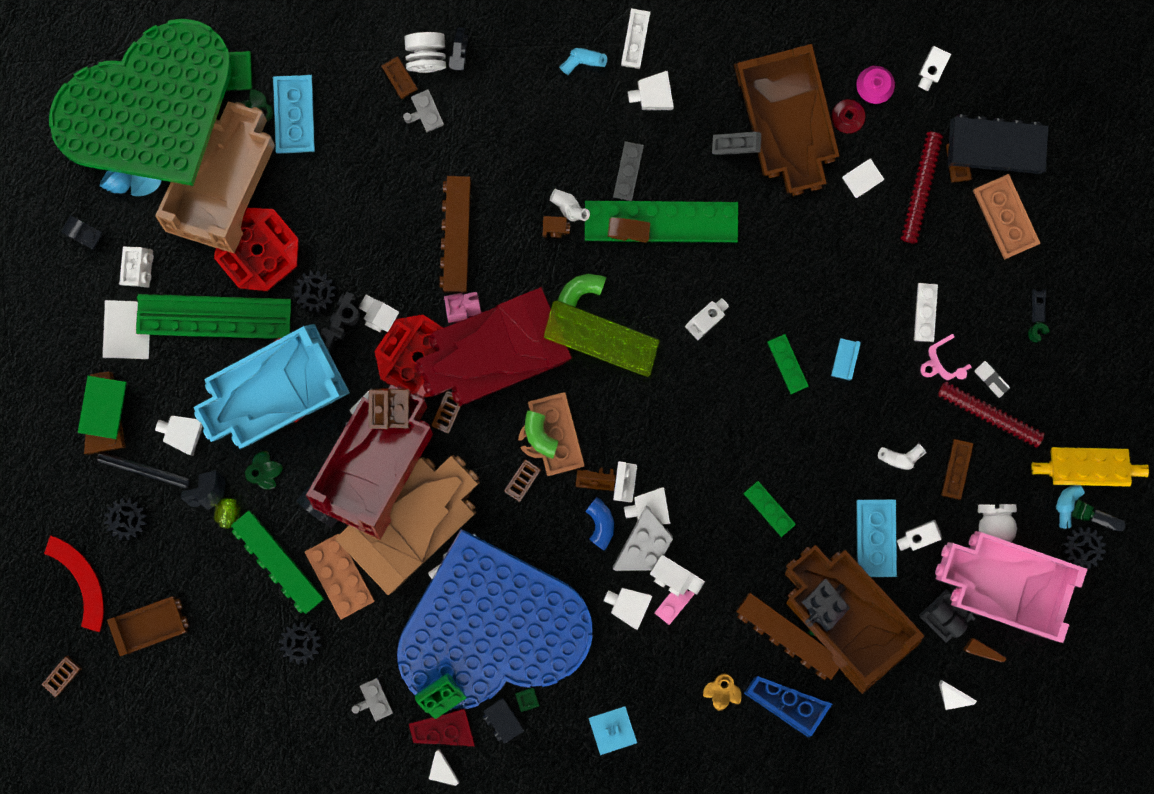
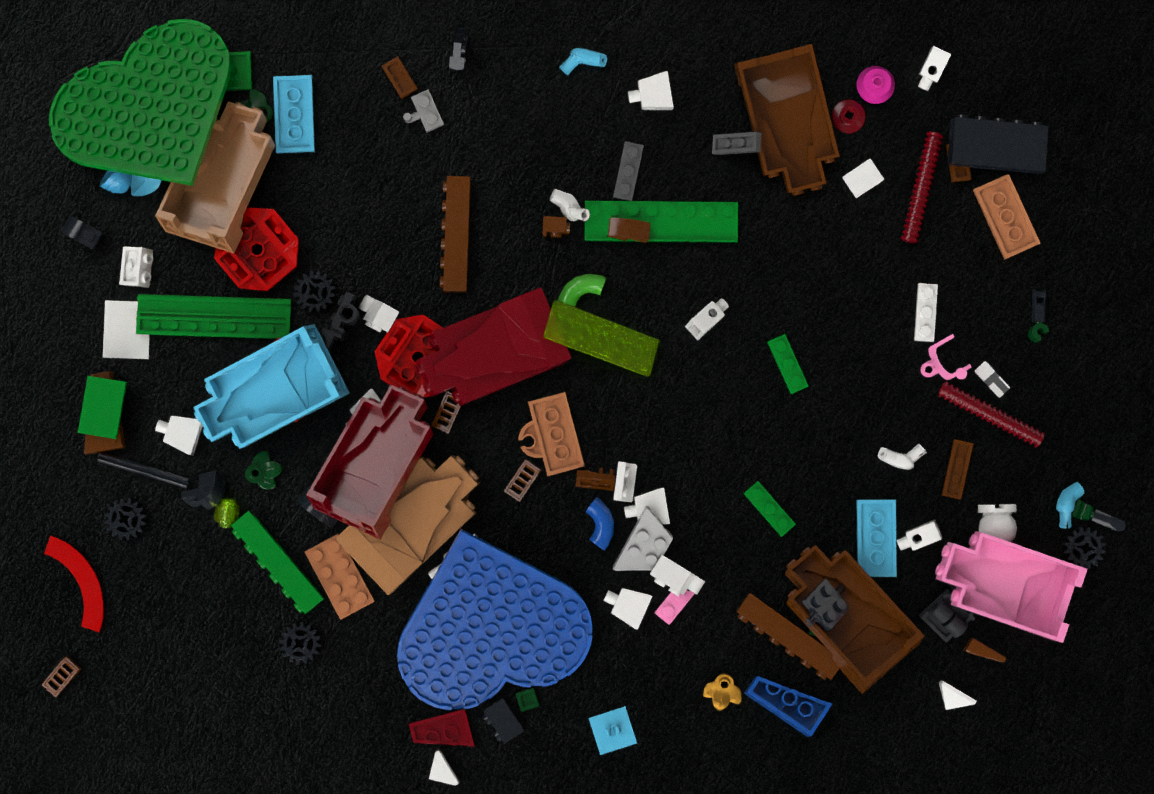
(148, 625): reddish brown panel -> none
(374, 699): light grey plate -> none
(389, 408): reddish brown slope -> none
(425, 55): white wheel -> none
(440, 696): green brick -> none
(460, 306): bright pink plate -> none
(536, 434): bright green cylinder -> none
(635, 38): white plate -> none
(845, 359): medium azure panel -> none
(1090, 467): yellow plate -> none

